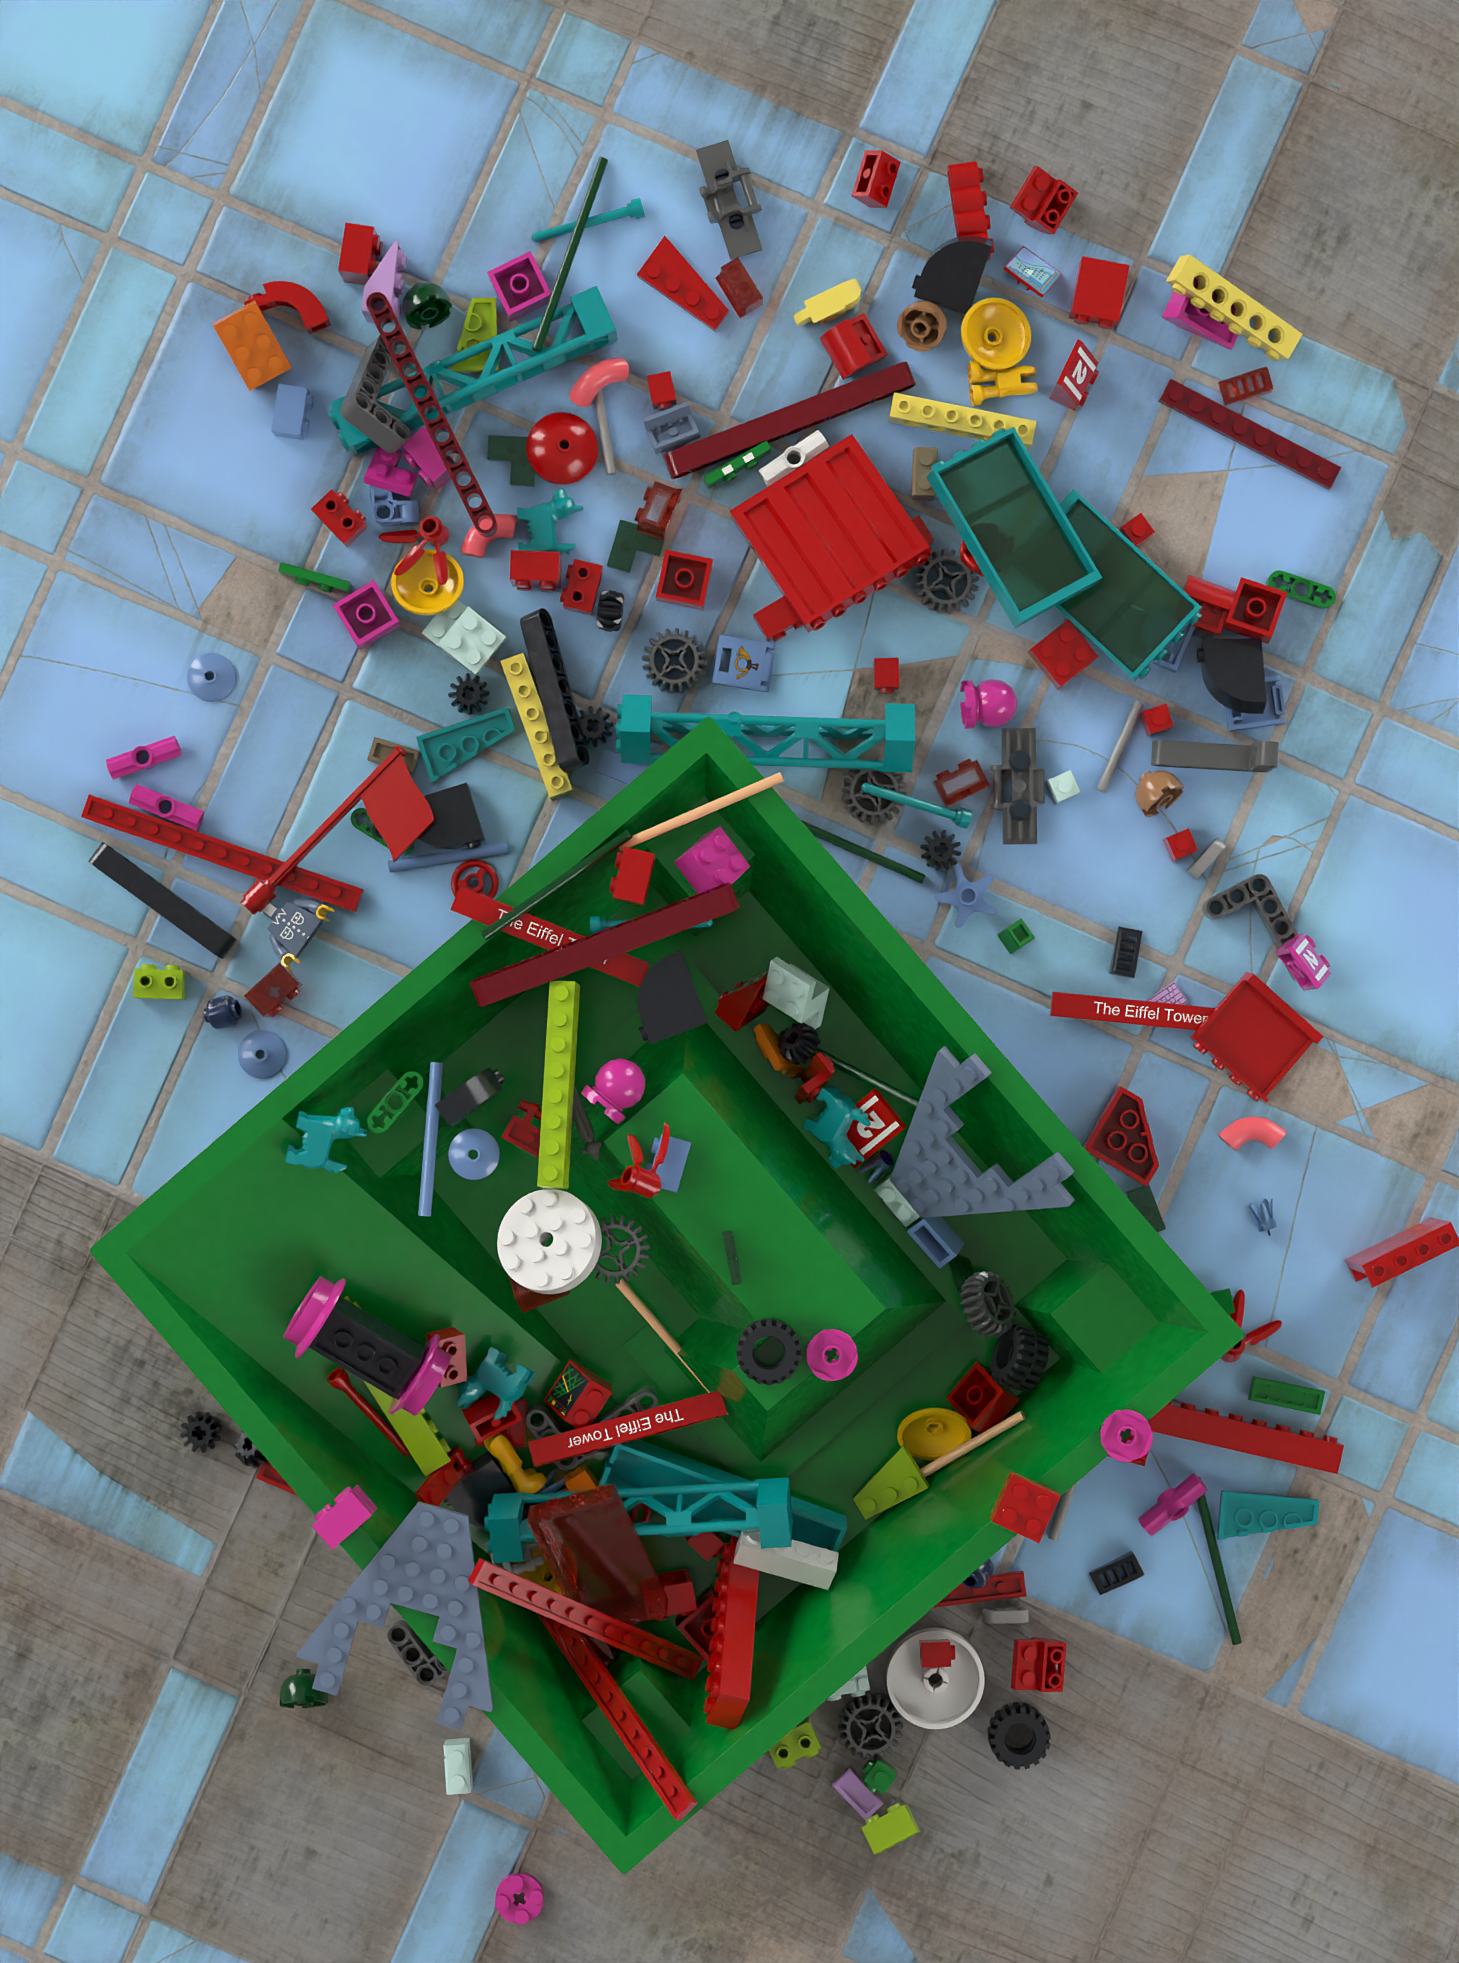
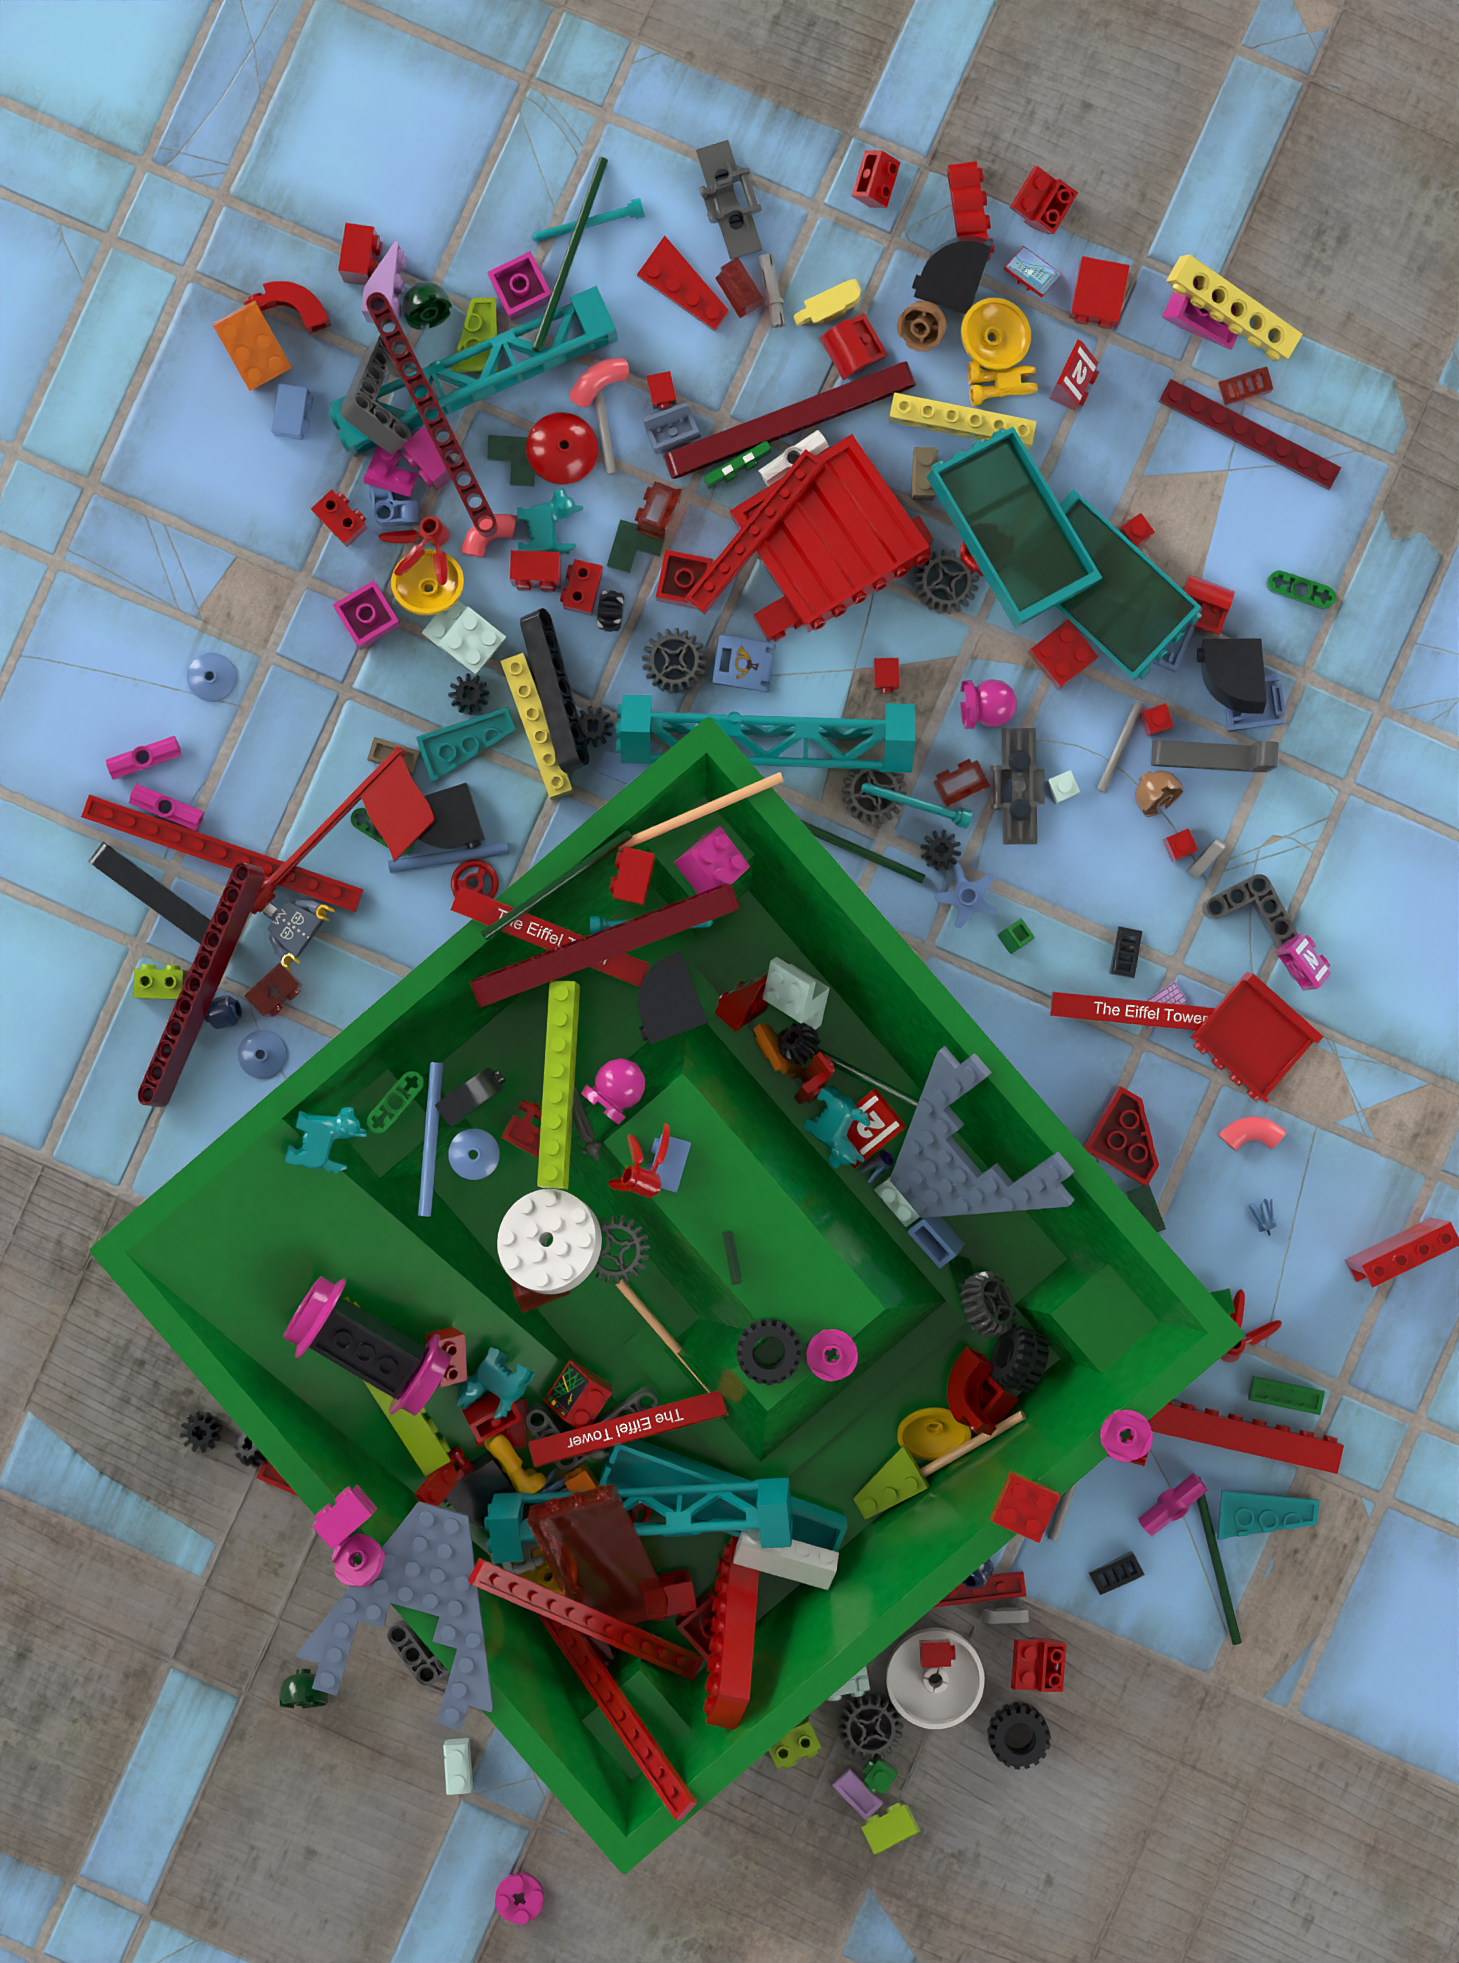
(201, 985): none -> dark red beam
(325, 582): green plate -> none
(340, 1380): red piece -> none
(371, 1560): none -> dark pink plate
(706, 1544): red brick -> none
(755, 531): none -> red tile
(770, 283): none -> light grey pin
(963, 1390): none -> red arch
(1255, 610): red brick -> none

